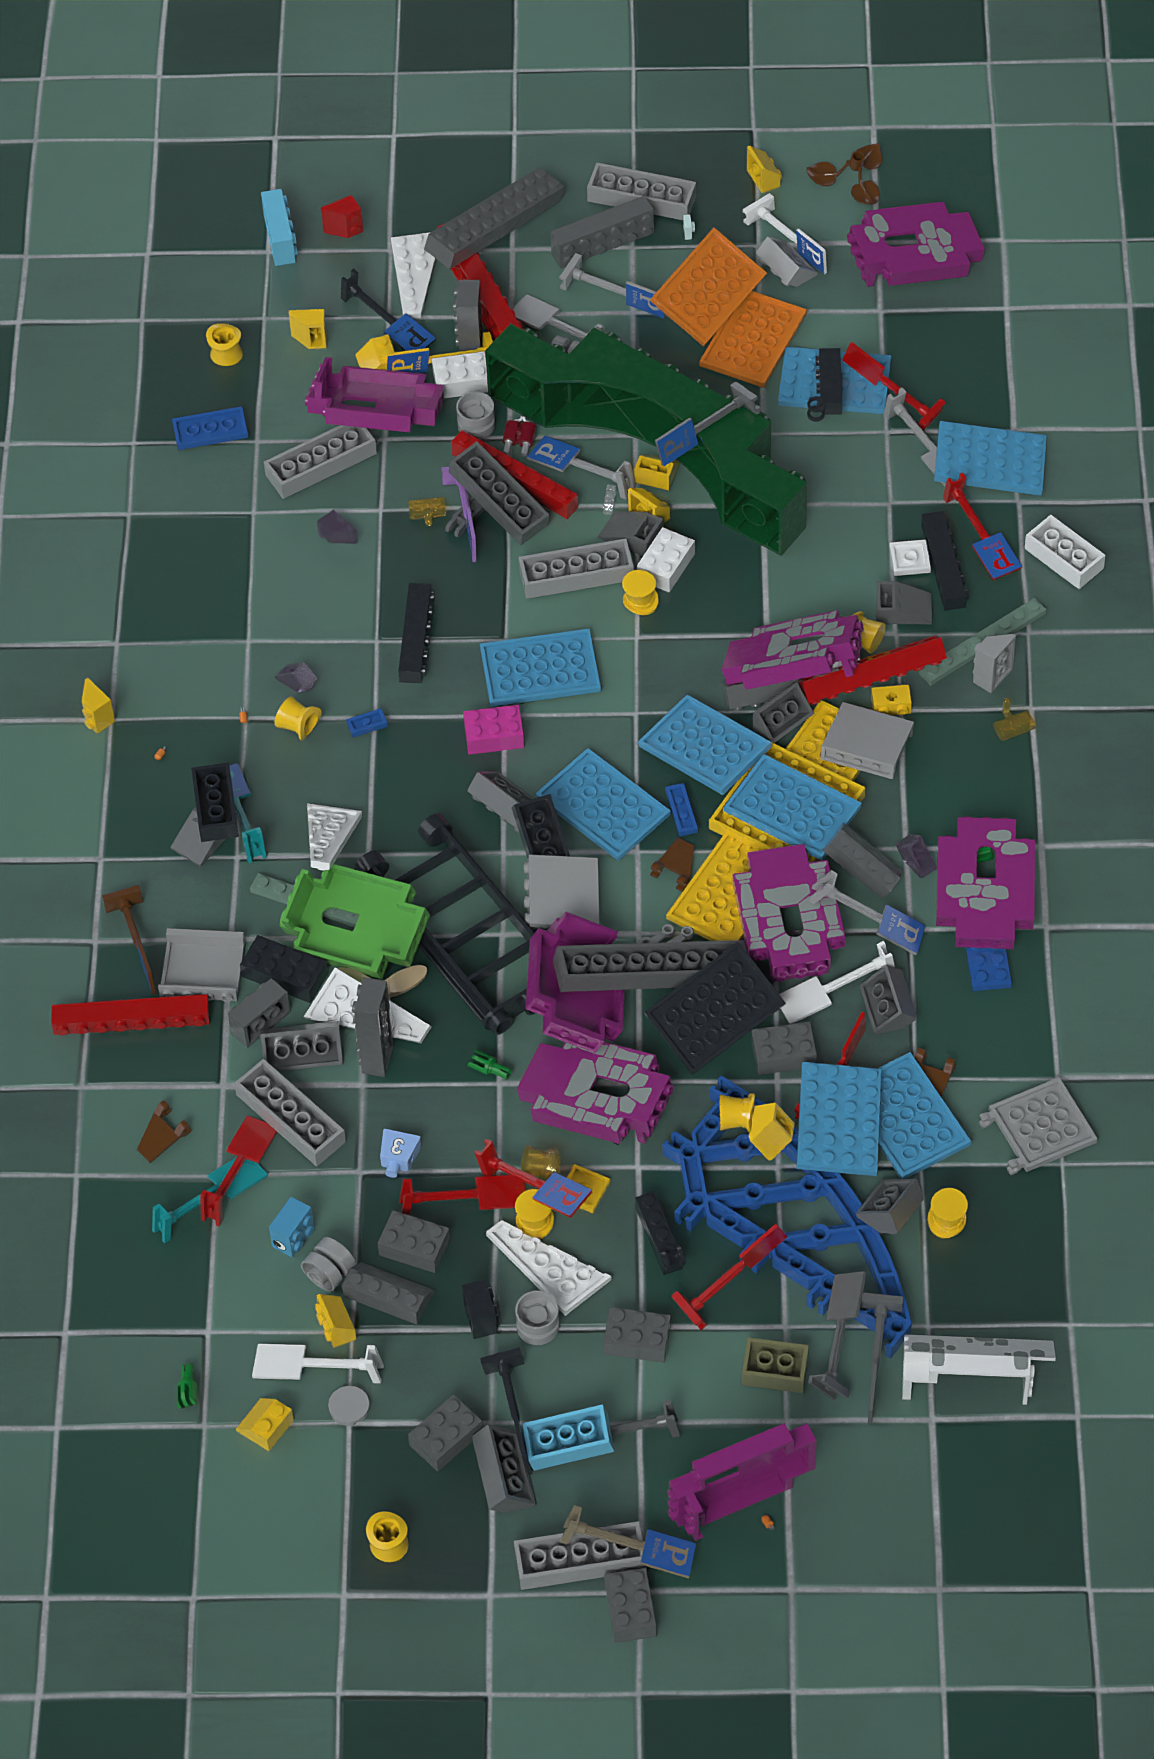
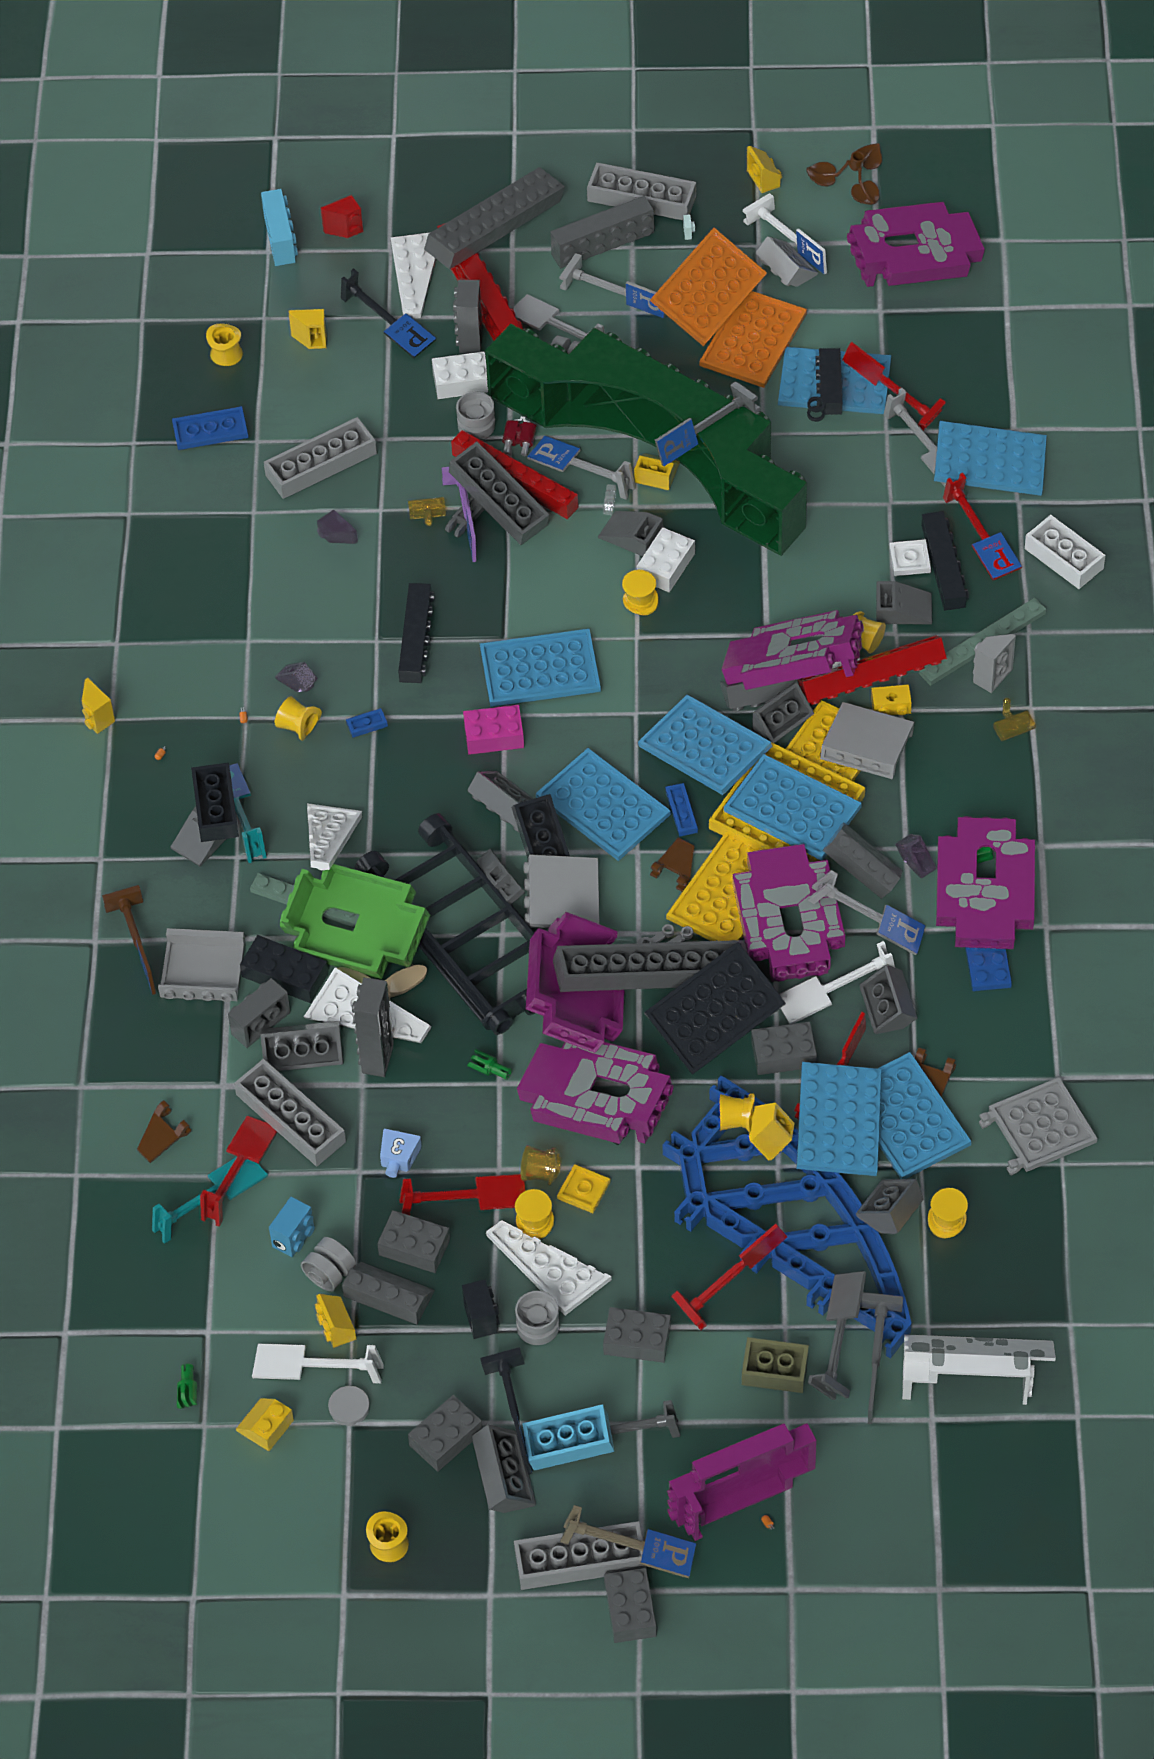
(130, 1014): red brick -> none
(374, 353): yellow slope -> none
(400, 398): magenta panel -> none
(417, 360): piece -> none
(500, 876): none -> dark grey slope
(556, 1193): piece -> none
(575, 568): light grey brick -> none
(643, 501): yellow slope -> none
(668, 1254): black hinge -> none

